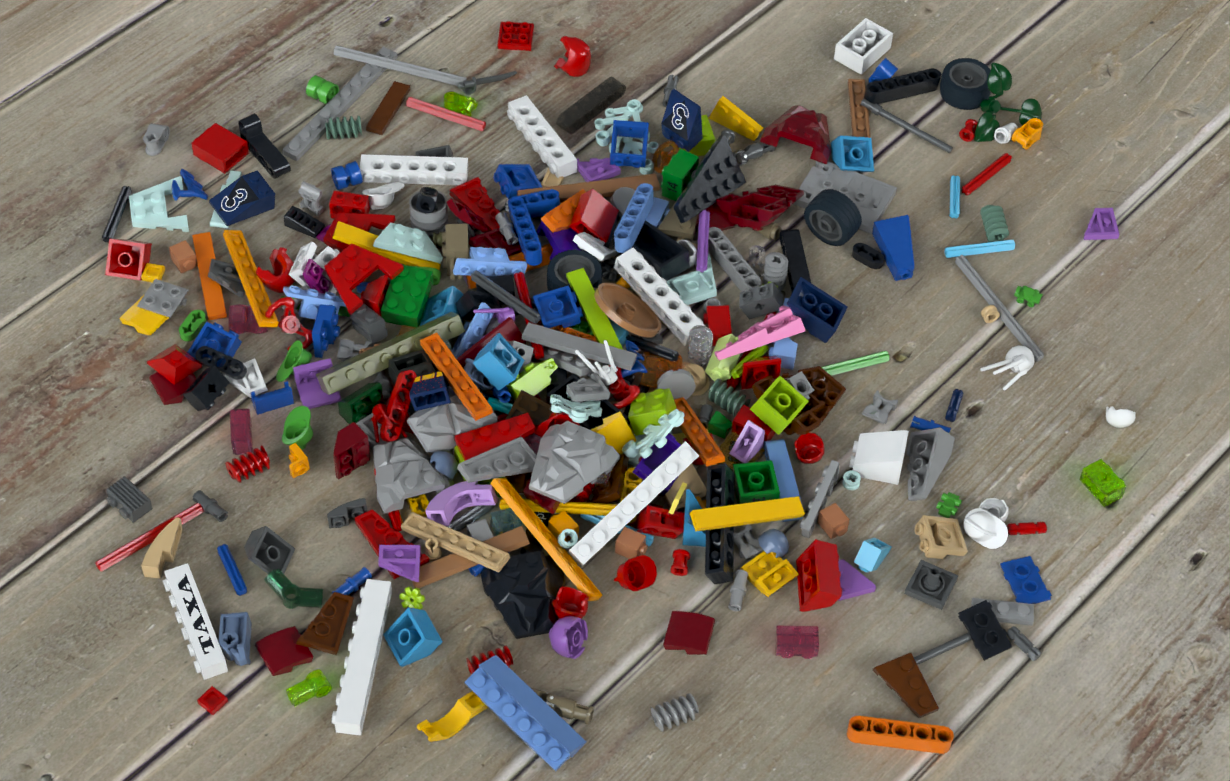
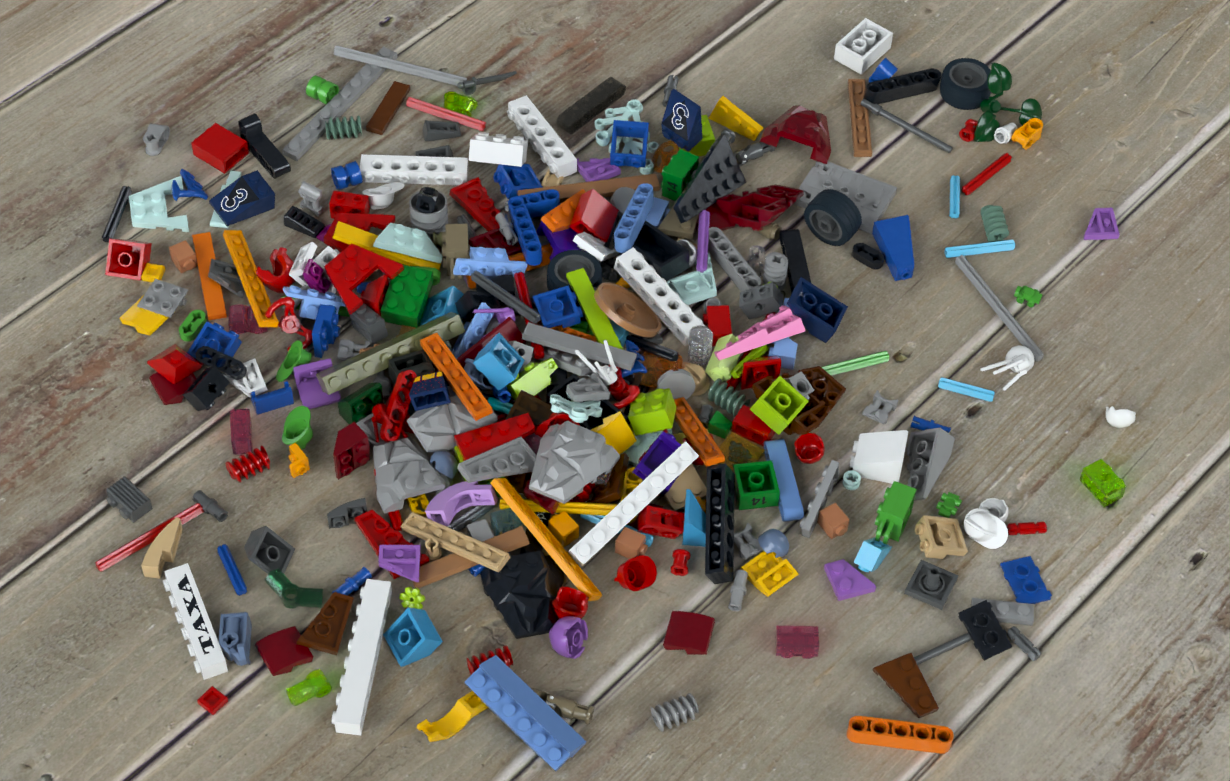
(440, 130): none -> dark grey slope
(465, 214): dark red slope -> none
(498, 149): none -> white brick
(515, 36): red tile -> none
(567, 545): light aqua bush -> none
(578, 57): red piece -> none
(654, 435): light aqua plant -> none
(678, 497): light yellow piece -> none
(747, 513): yellow tile -> none
(748, 442): lavender slope -> none
(818, 576): red slope -> none
(853, 153): dark azure slope -> none
(894, 512): none -> bright green brick
(954, 405): dark blue axle -> none
(966, 389): none -> medium azure axle
(990, 314): tan bush -> none

